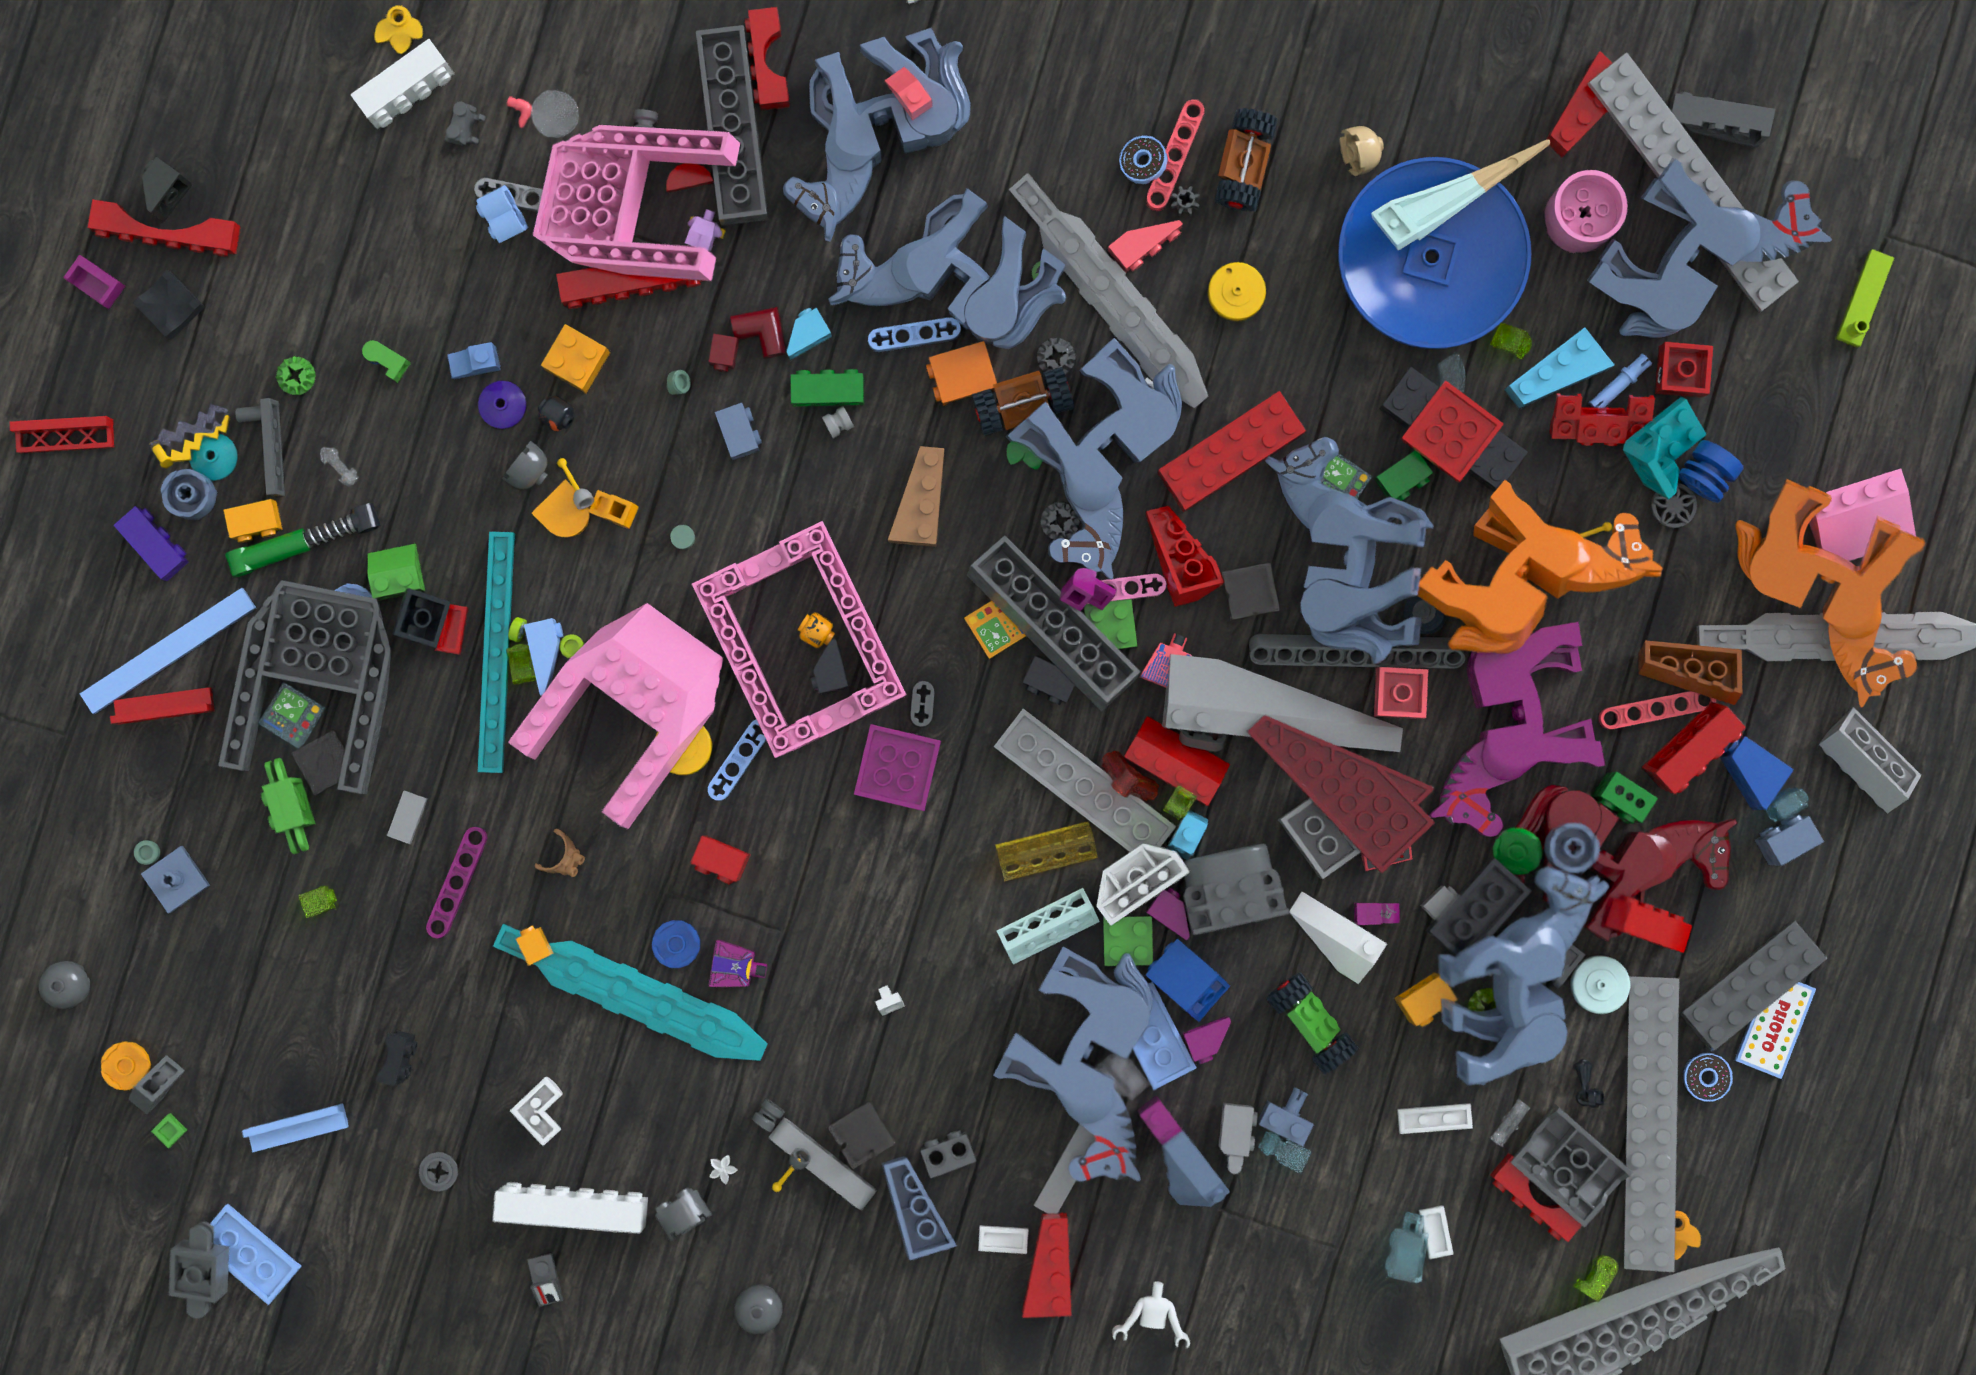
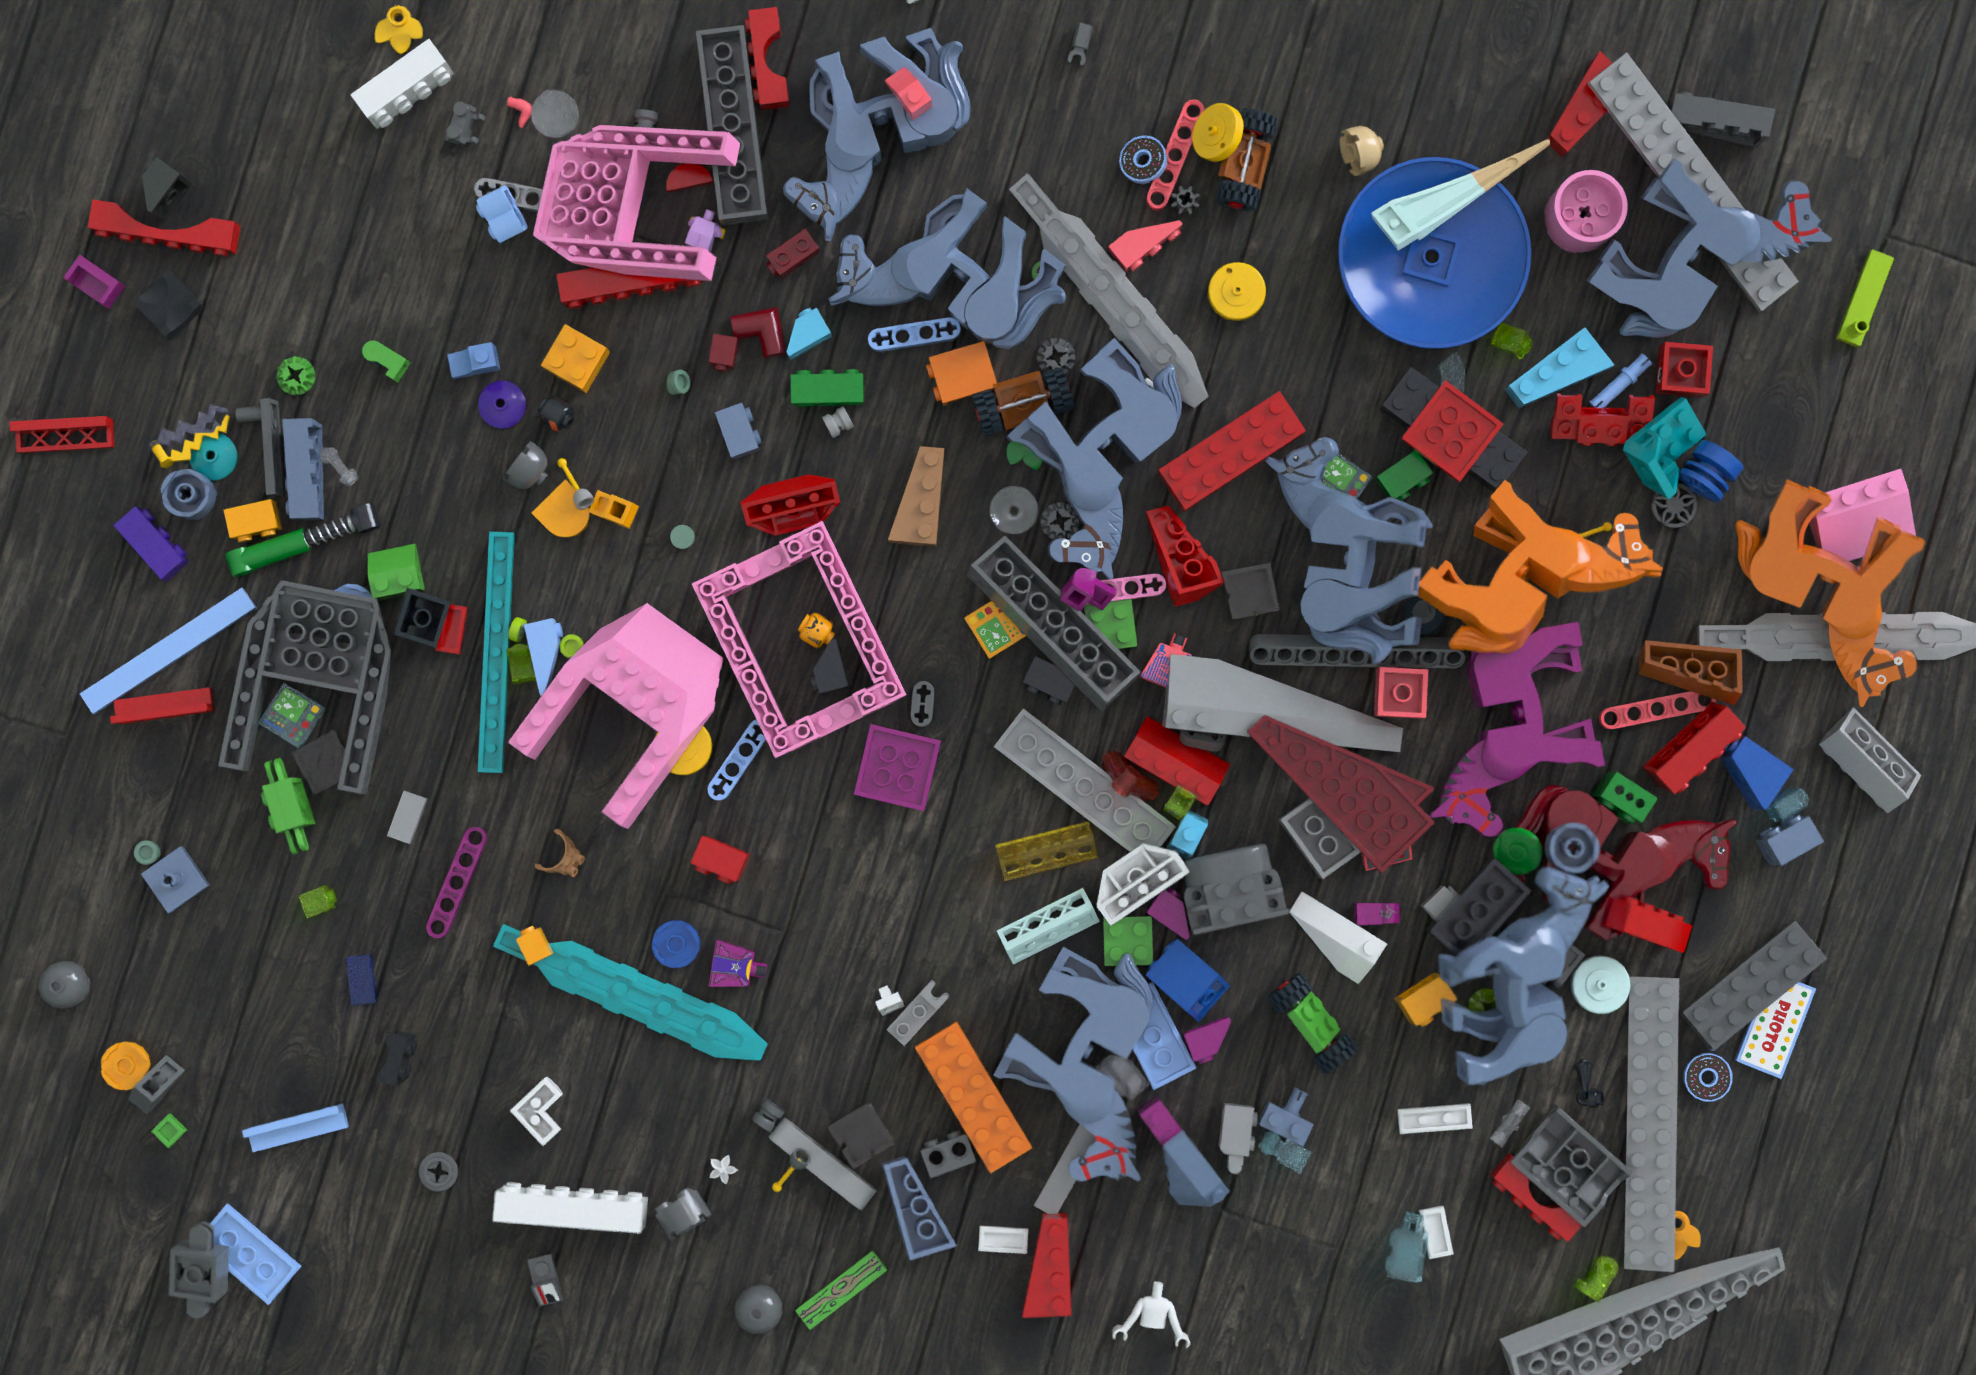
(303, 469): none -> sand blue wedge
(361, 979): none -> clear blue tile
(791, 504): none -> red wedge
(792, 254): none -> dark red brick
(841, 1289): none -> bright green tile
(916, 1014): none -> light grey plate
(973, 1096): none -> orange brick
(1013, 497): none -> clear dish
(1080, 42): none -> dark grey bar
(1217, 132): none -> yellow wheel

